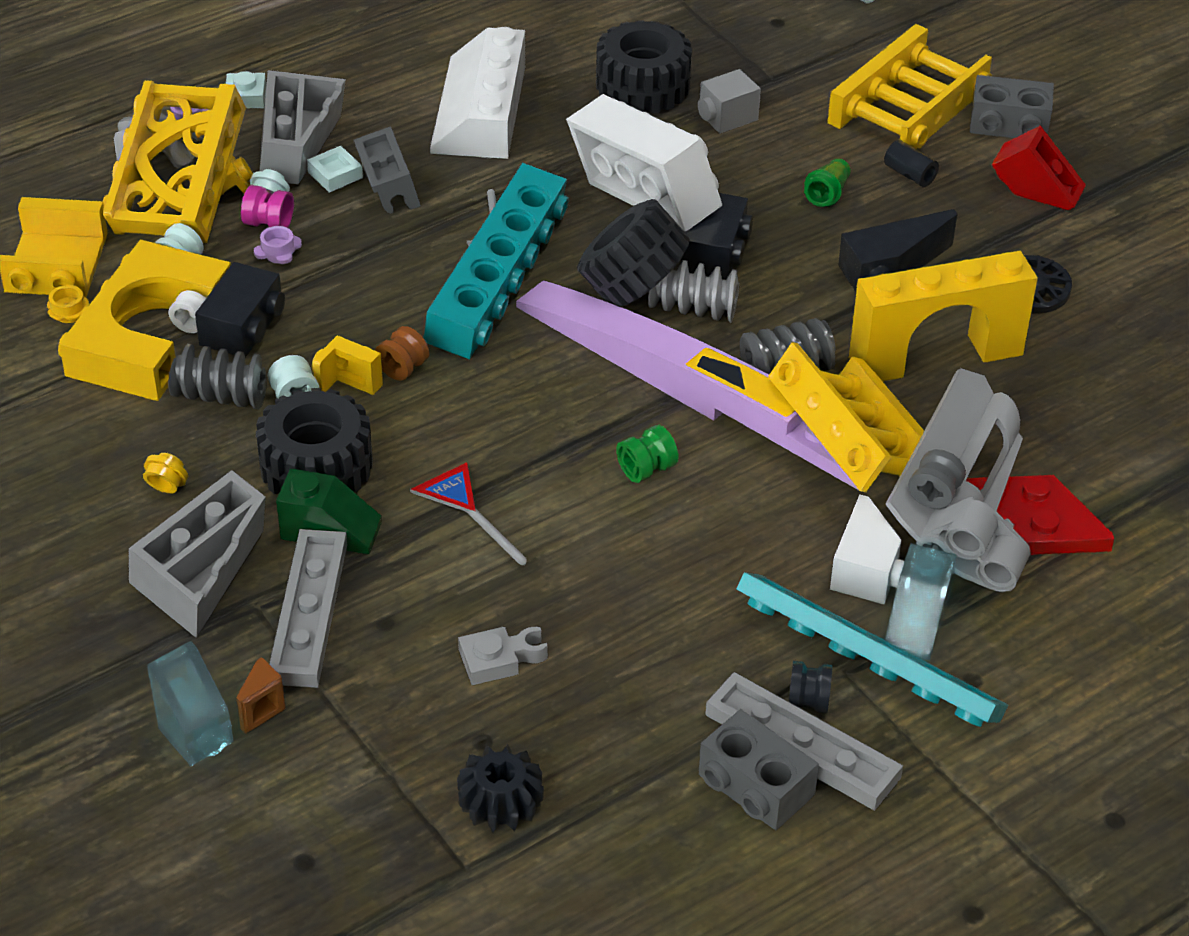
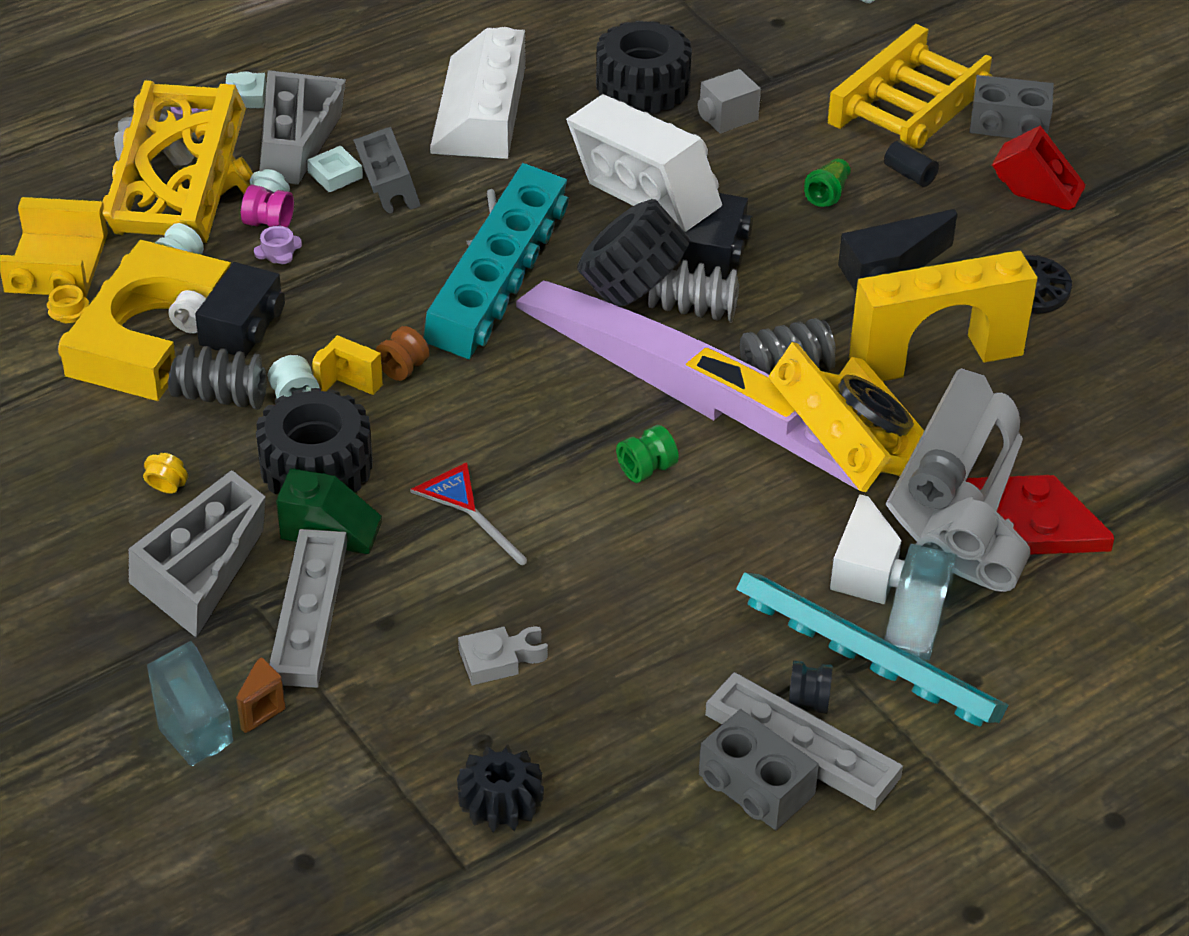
(875, 405): none -> black wheel

